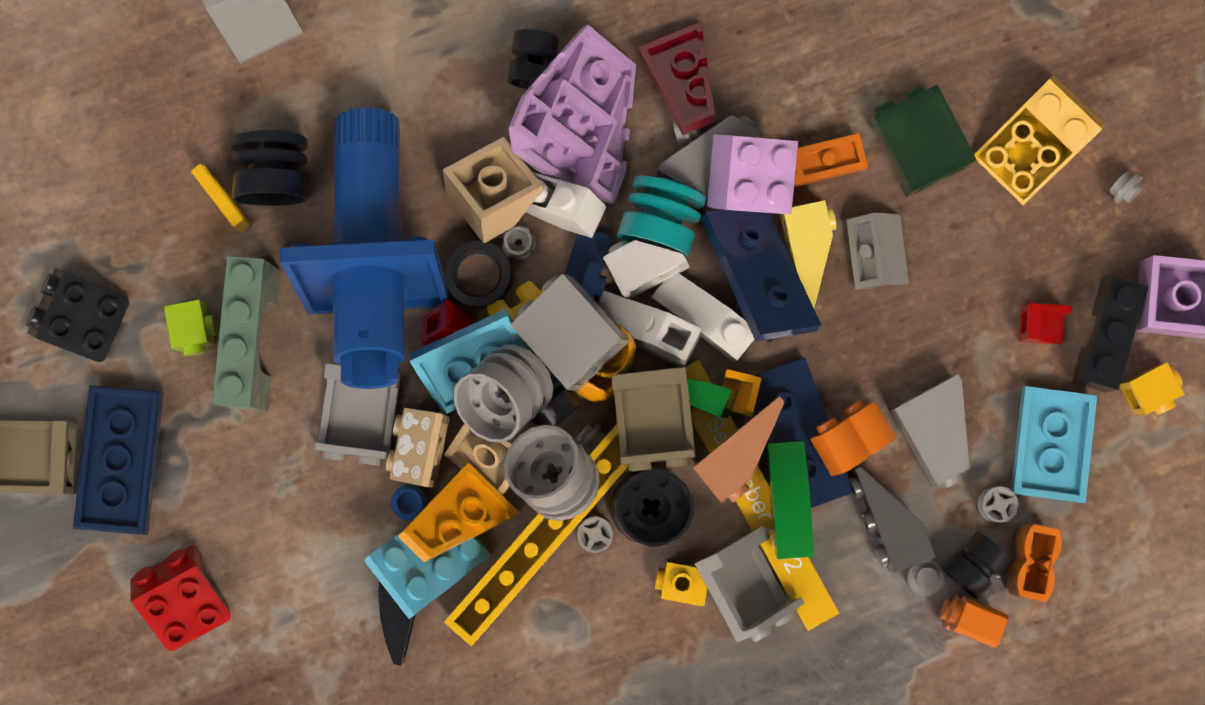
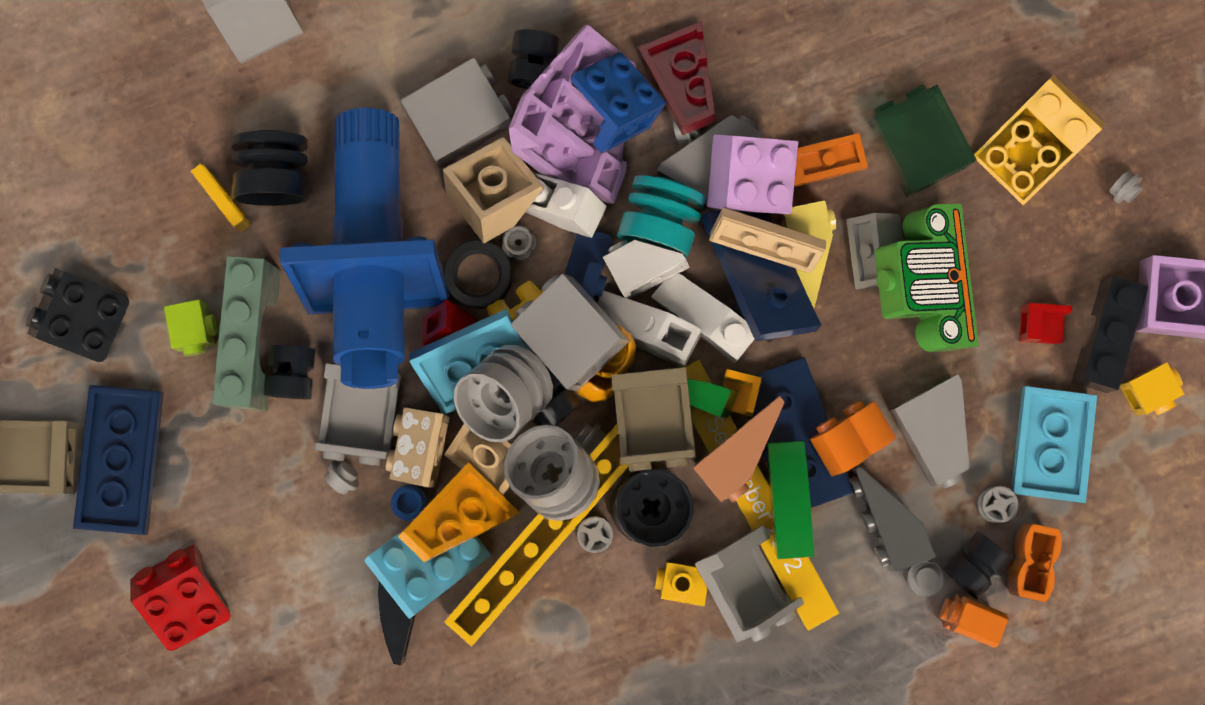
(289, 385): none -> black wheel
(342, 477): none -> light grey plate
(458, 111): none -> light grey brick
(620, 98): none -> blue bracket
(767, 240): none -> tan tile
(930, 279): none -> brick

